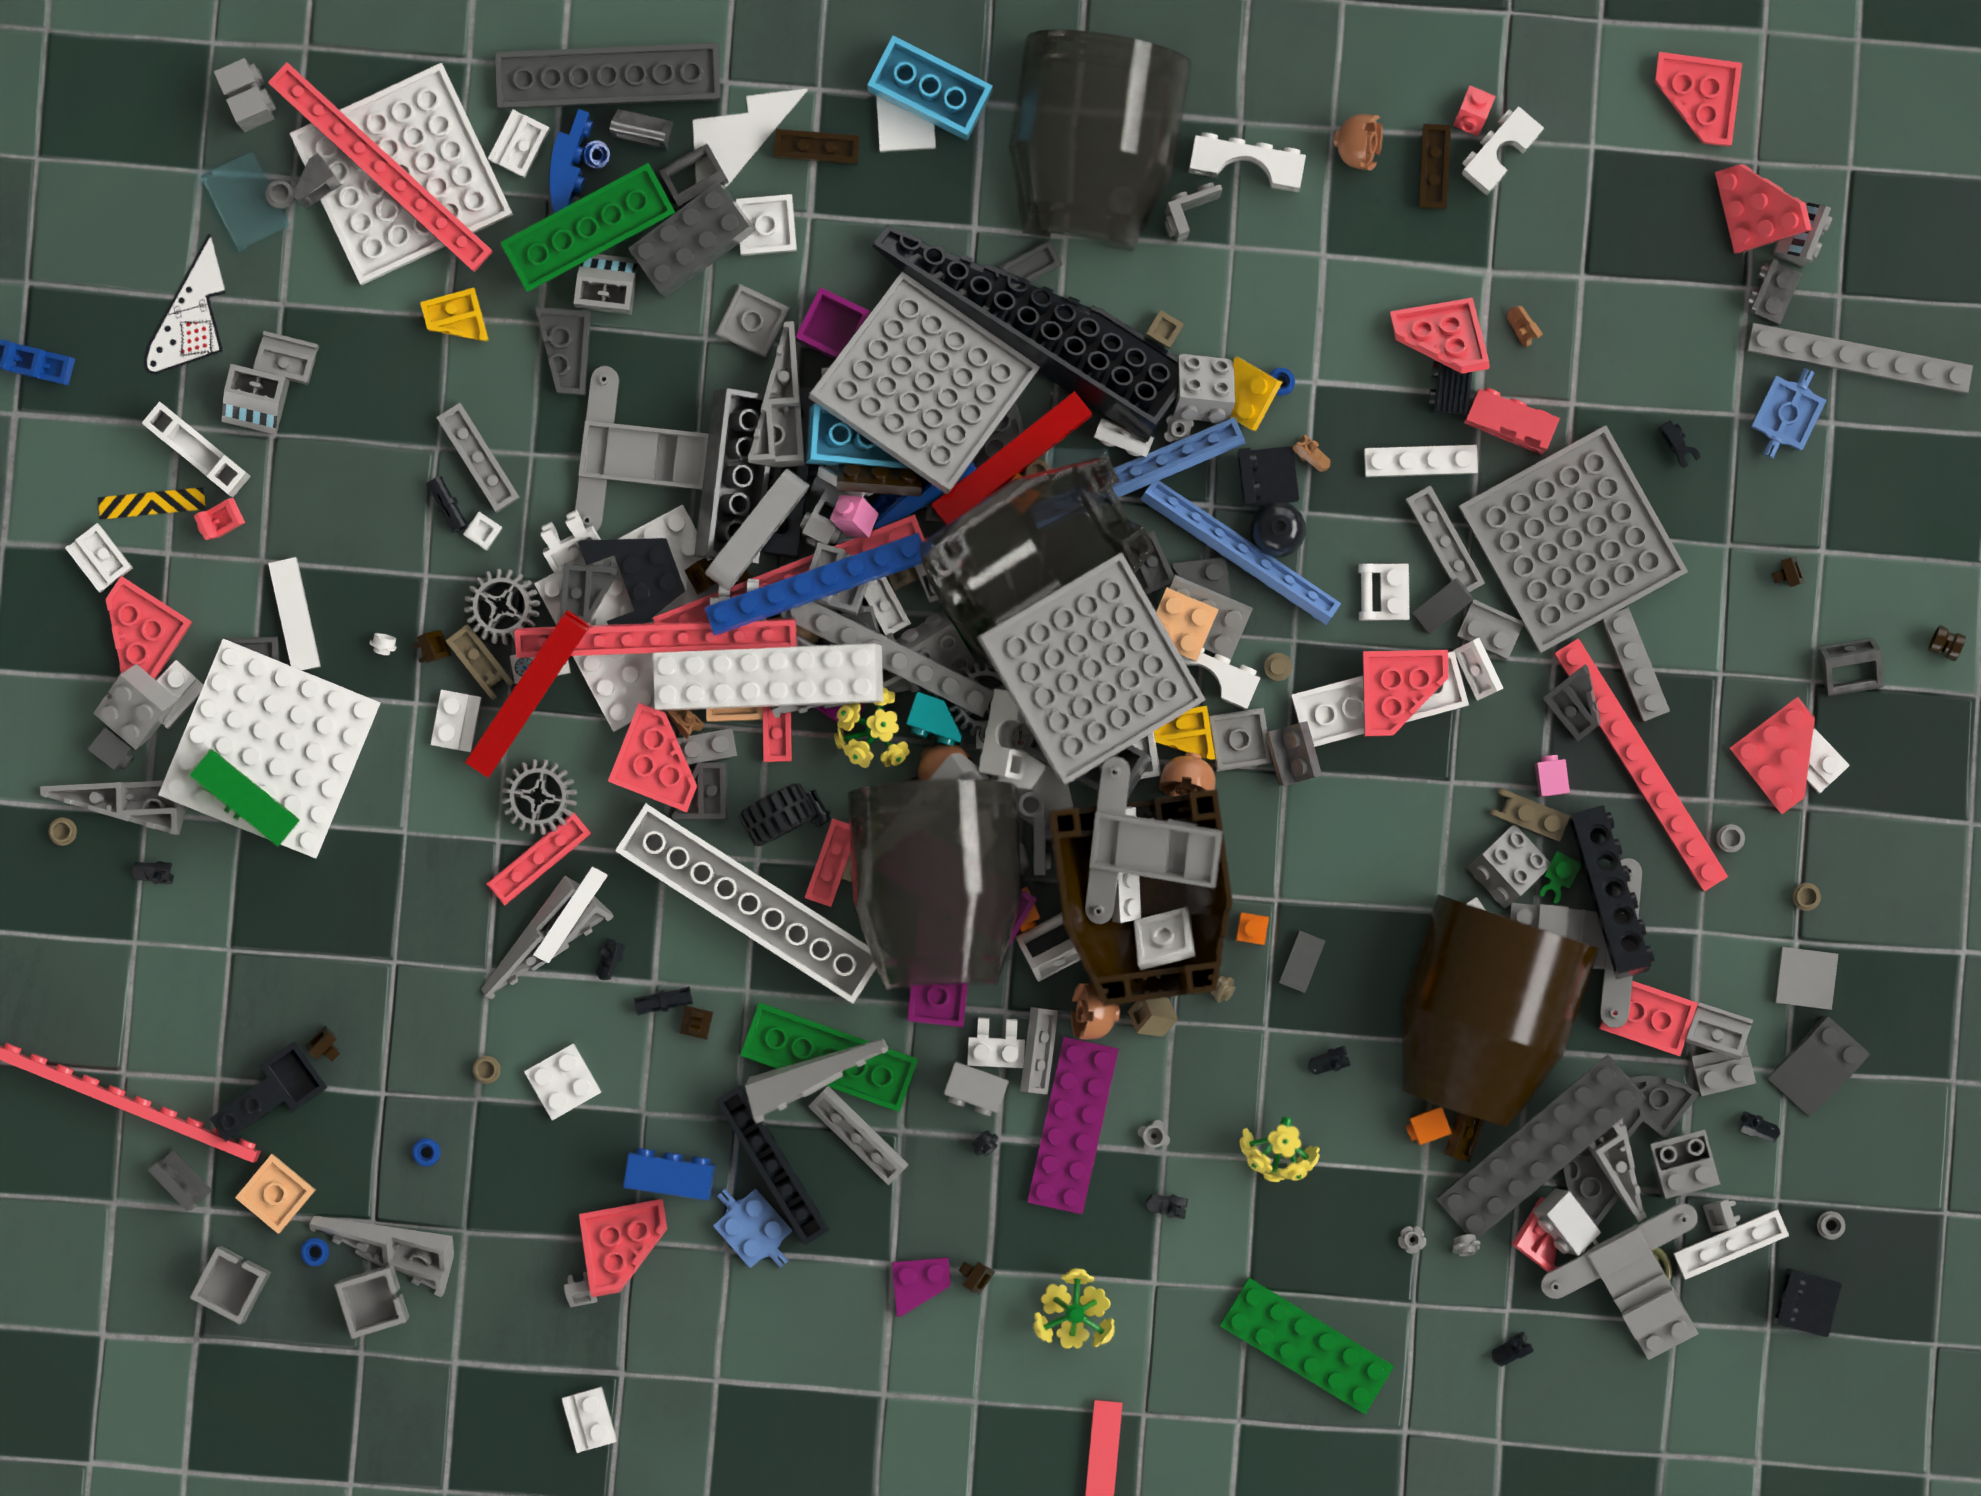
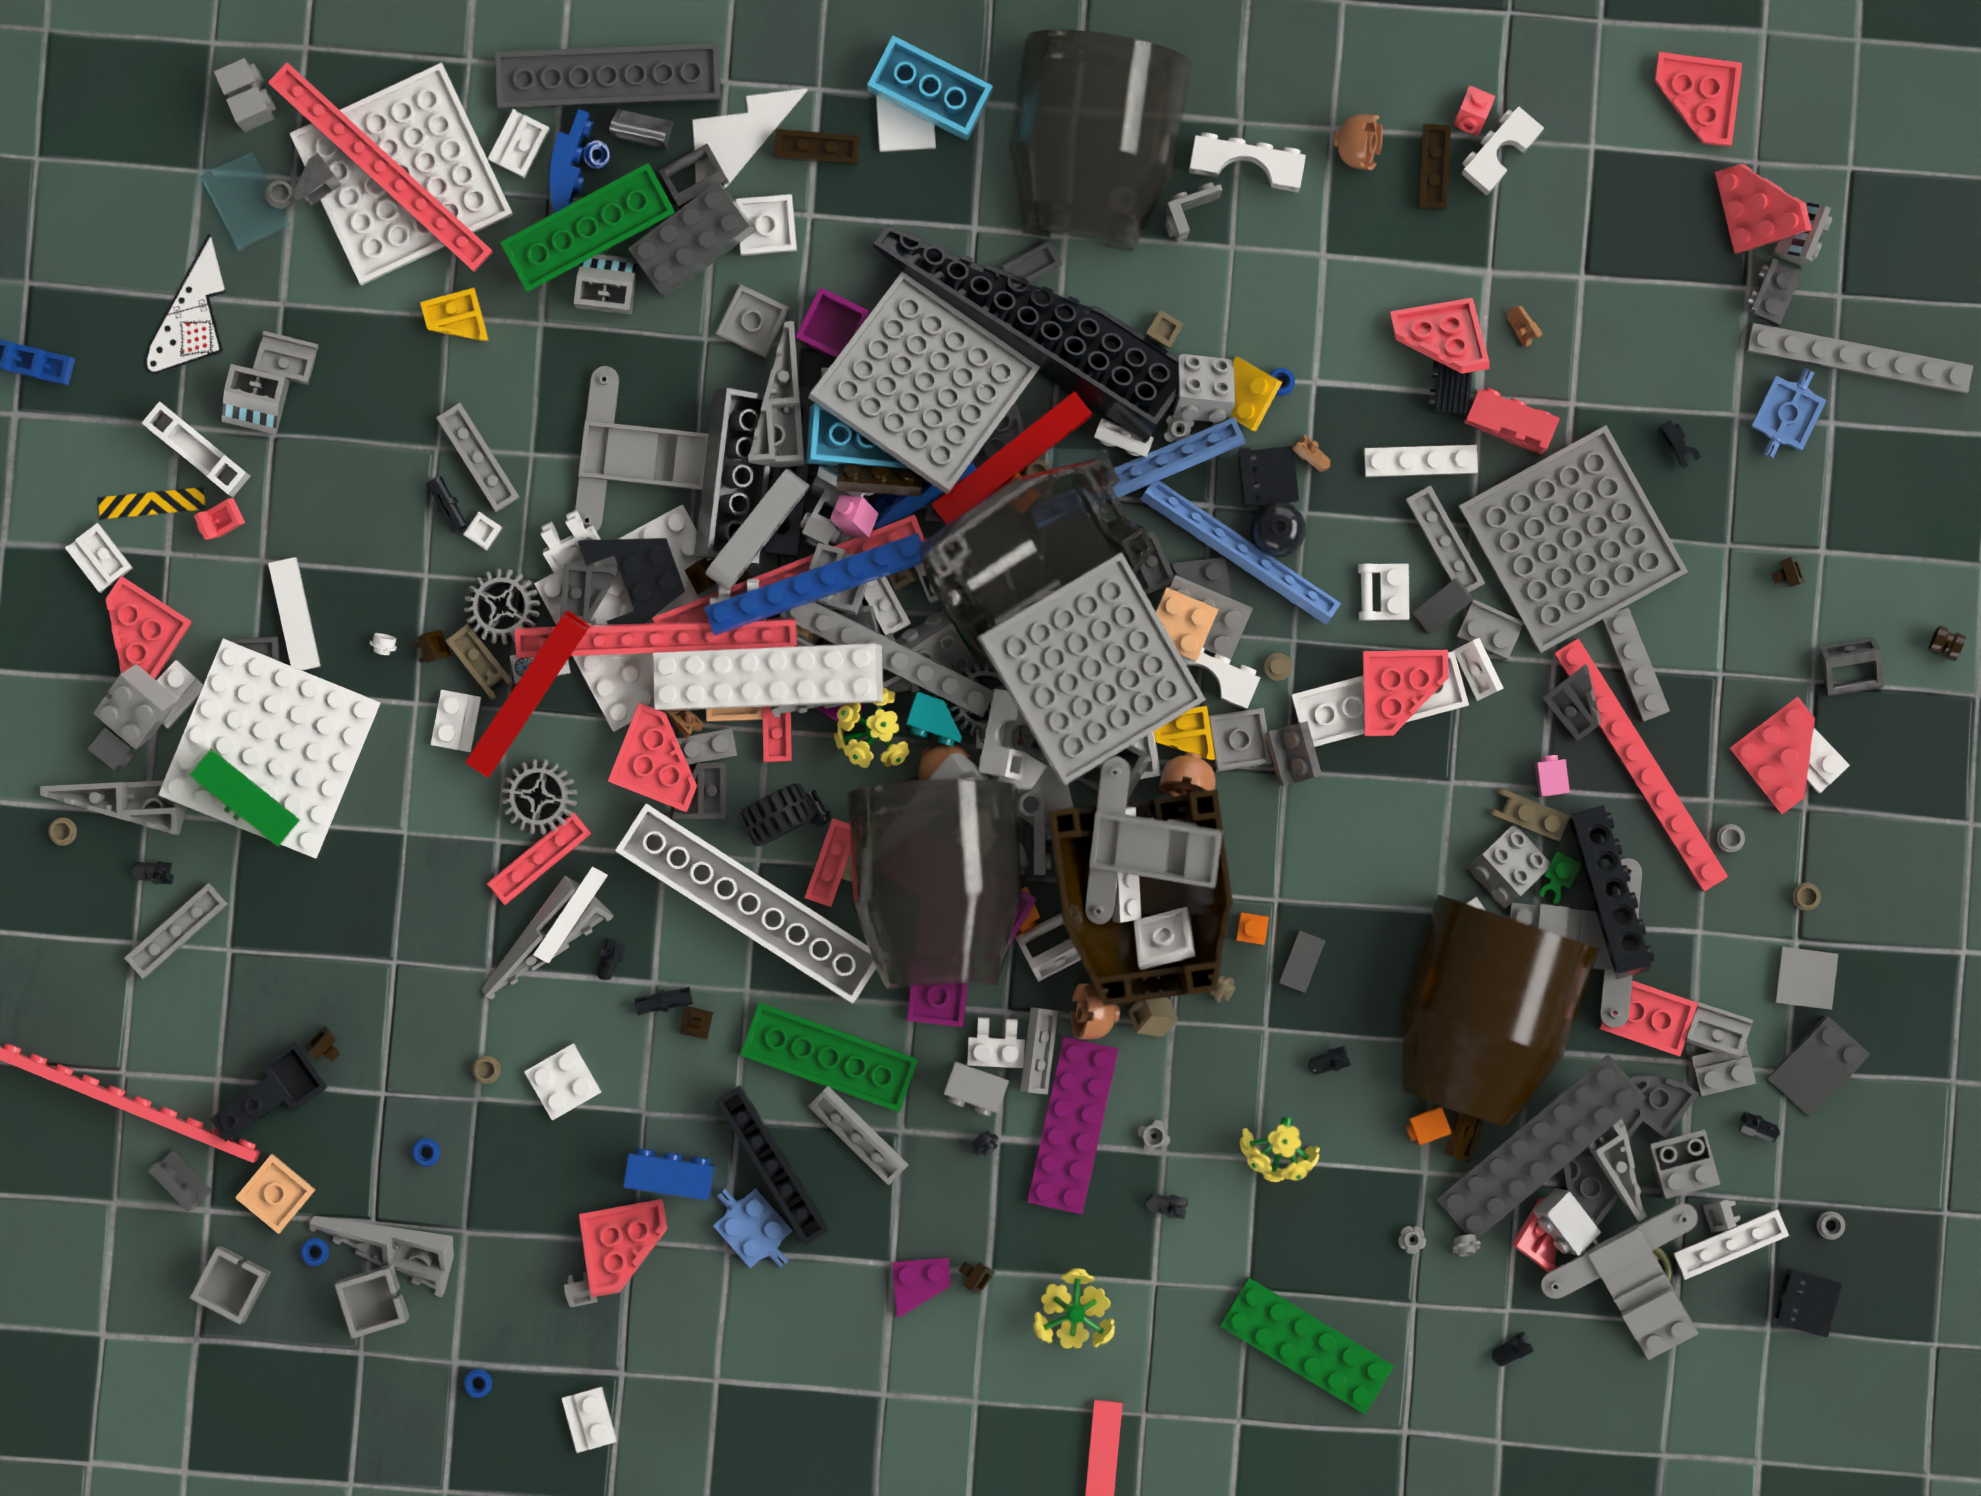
(176, 930): none -> light grey plate
(473, 1391): none -> blue plate
(567, 346): dark grey wing -> none
(786, 1084): light grey wedge -> none

